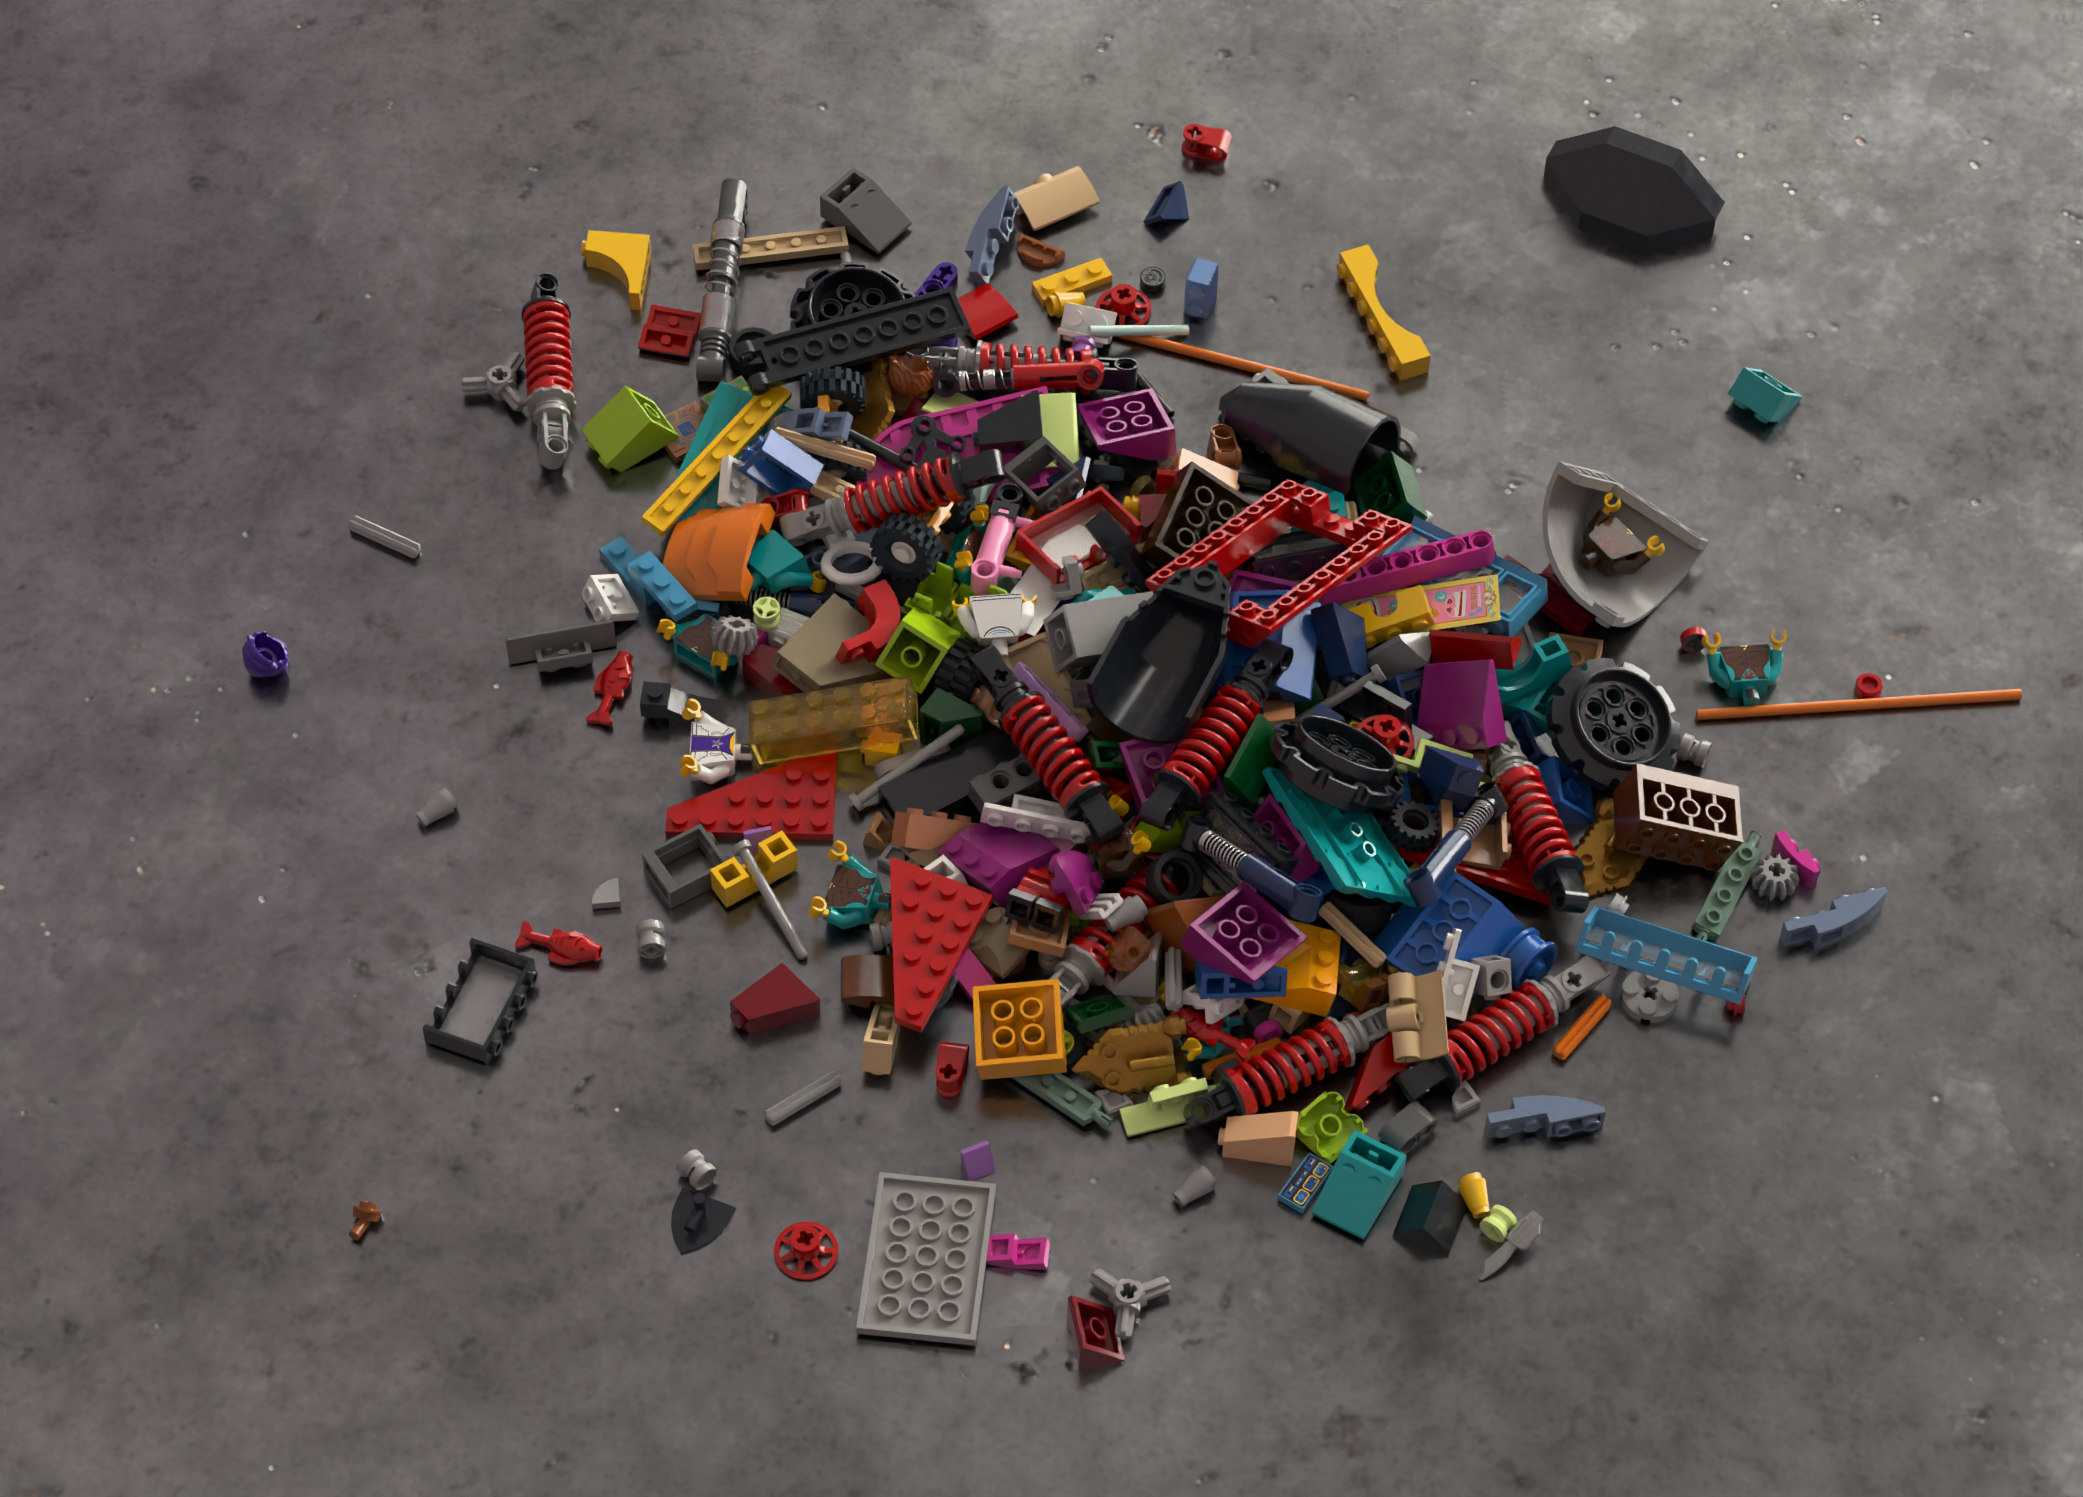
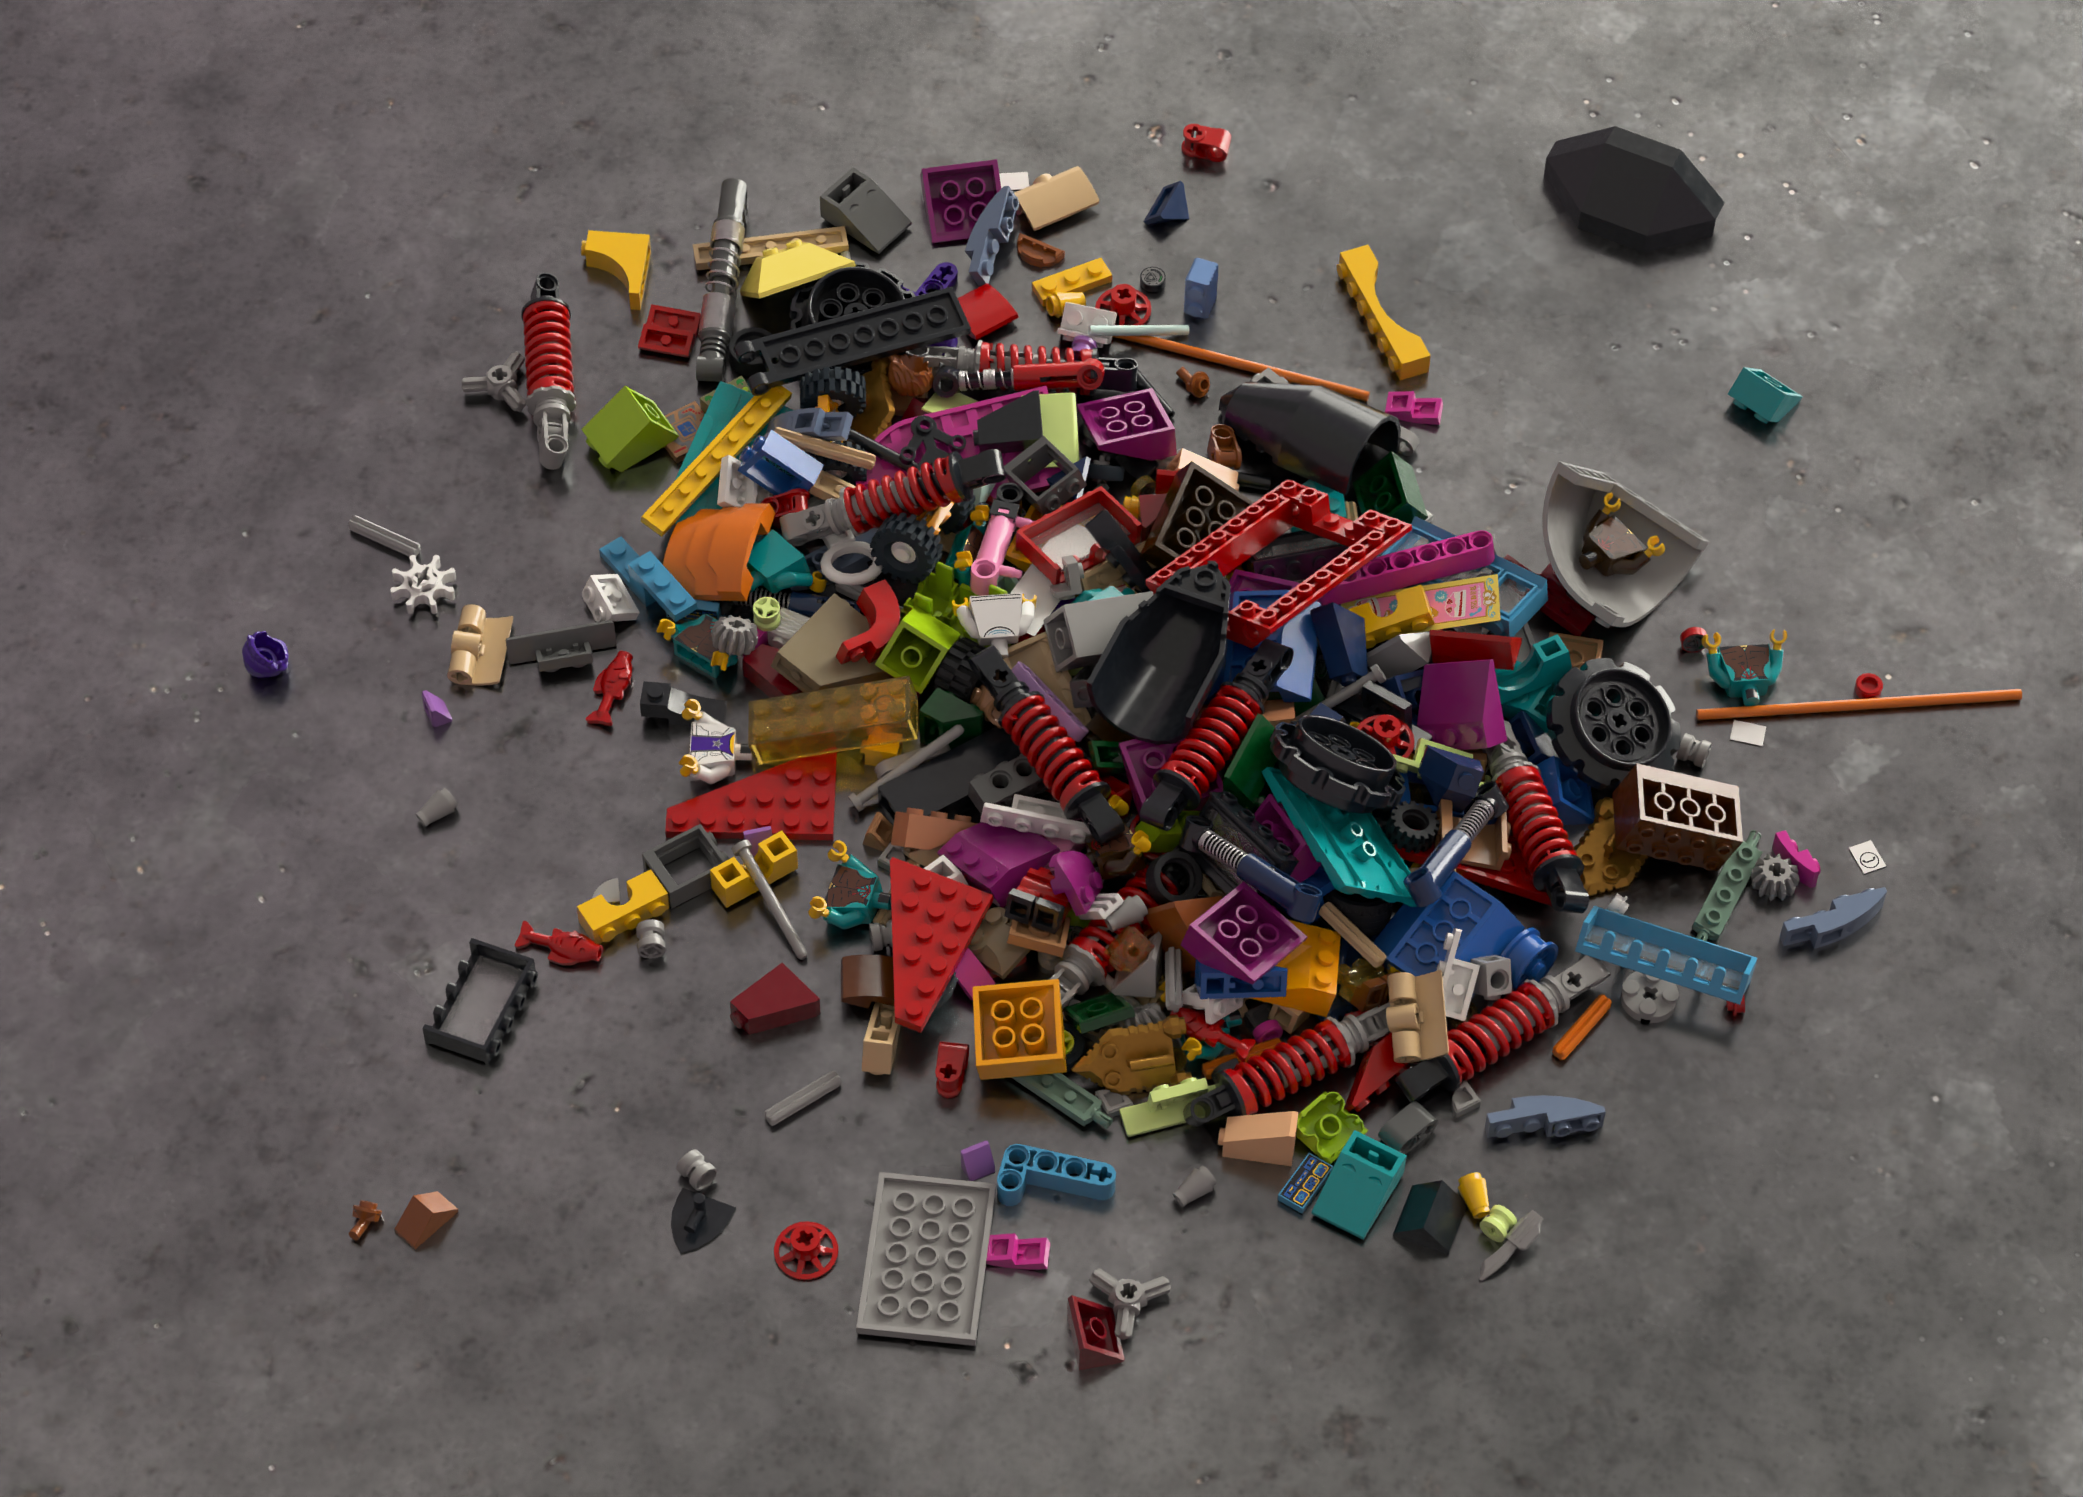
(423, 584): none -> white gear
(424, 1217): none -> dark orange slope
(435, 709): none -> medium lavender slope
(478, 648): none -> tan panel
(605, 921): none -> yellow arch
(790, 268): none -> light yellow slope
(957, 197): none -> magenta slope
(1015, 181): none -> white sticker
(1056, 1178): none -> dark azure beam
(1196, 384): none -> dark orange plate
(1412, 409): none -> dark pink slope
(1748, 733): none -> white sticker
(1867, 856): none -> white sticker

